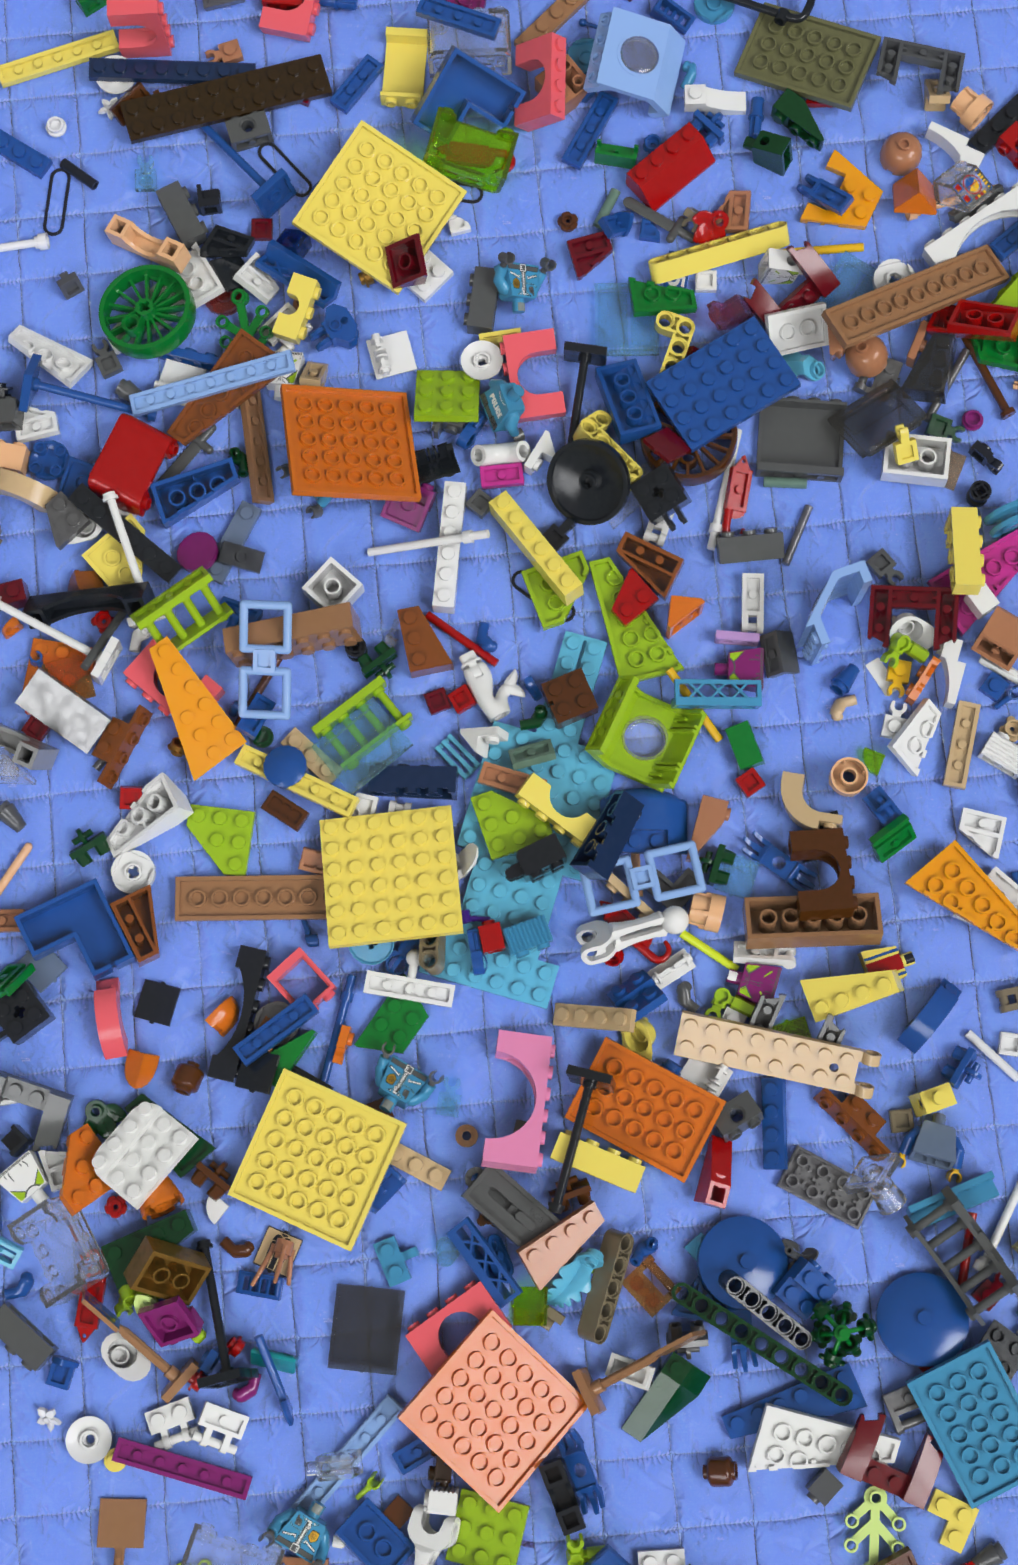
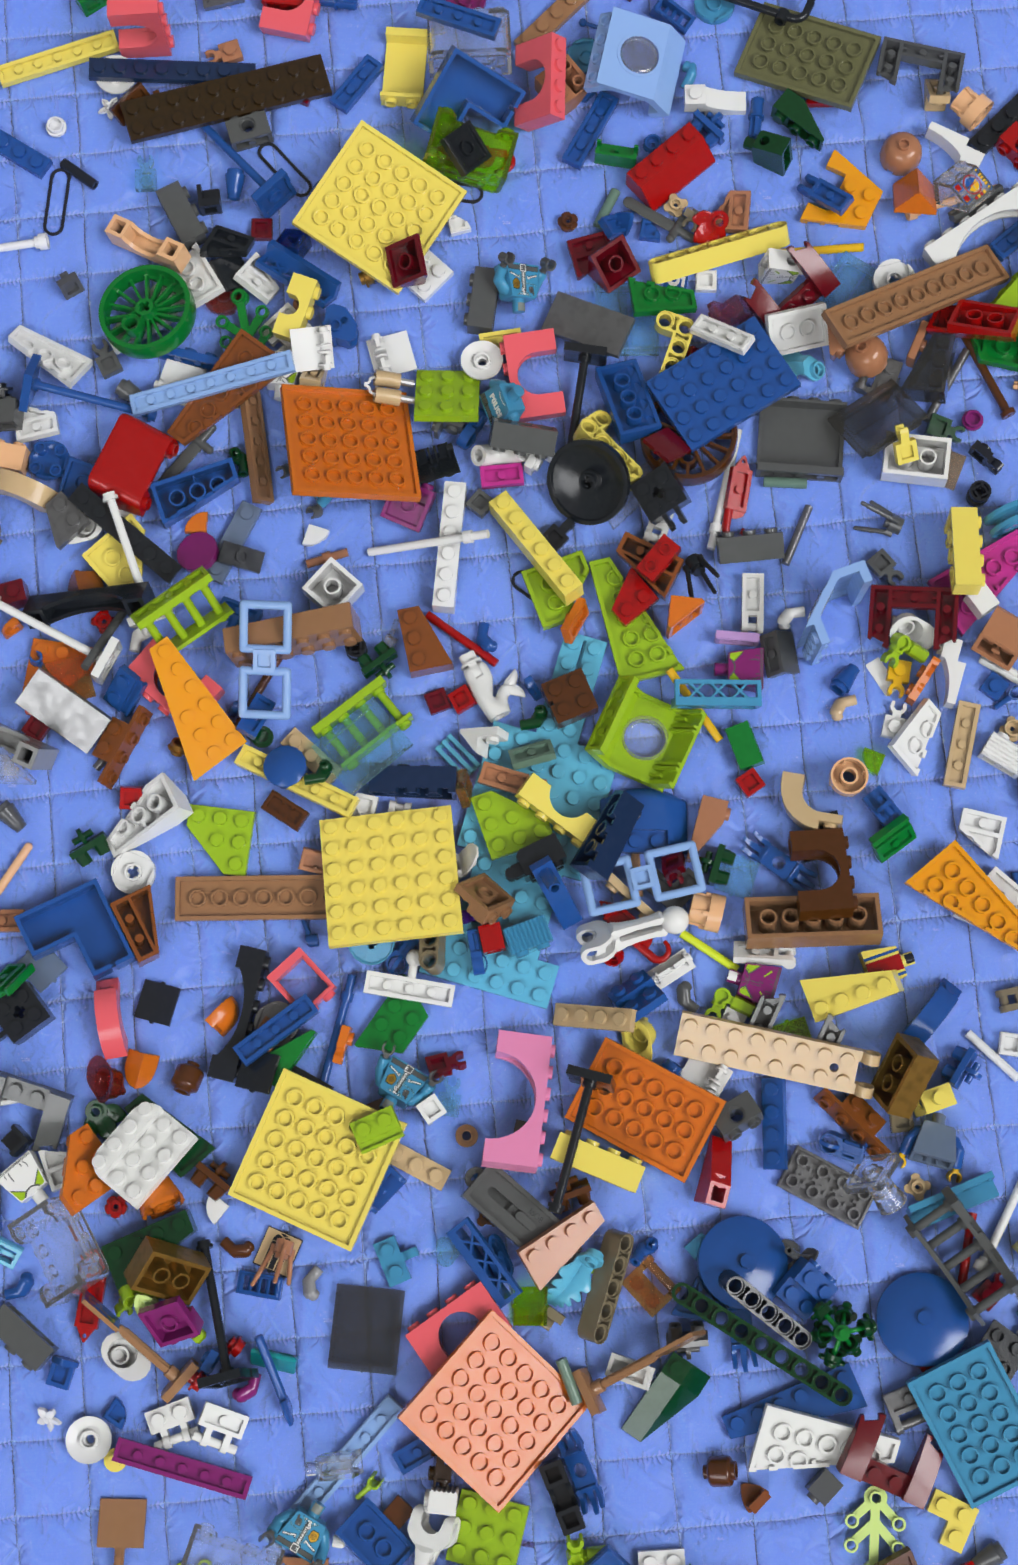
(104, 1080): none -> clear red piece
(116, 1413): none -> blue tile
(125, 691): none -> blue plate
(197, 523): none -> orange tile
(234, 183): none -> blue cone
(308, 1283): none -> light grey arm
(312, 348): none -> white hinge
(315, 535): none -> white tile
(320, 775): none -> dark green arm
(325, 556): none -> nougat bar
(377, 1129): none -> lime plate
(389, 380): none -> tan piece
(431, 1109): none -> white panel
(445, 1064): none -> dark red plate
(464, 788): none -> clear orange tile
(465, 148): none -> black tile
(485, 899): none -> medium nougat plate
(522, 438): none -> dark grey brick
(555, 892): none -> blue piece
(568, 1380): none -> sand green piece
(574, 620): none -> orange plate
(588, 323): none -> flat silver tile
(612, 264): none -> dark red slope
(658, 559): none -> red brick
(671, 209): none -> tan plate
(673, 867): none -> dark red plate
(696, 566): none -> black plant
(722, 334): none -> white tile
(753, 1496): none -> dark orange tile
(788, 615): none -> white arm
(845, 1149): none -> blue piece
(892, 523): none -> dark grey plant
(903, 1075): none -> pearl gold brick
(923, 1187): none -> tan plate

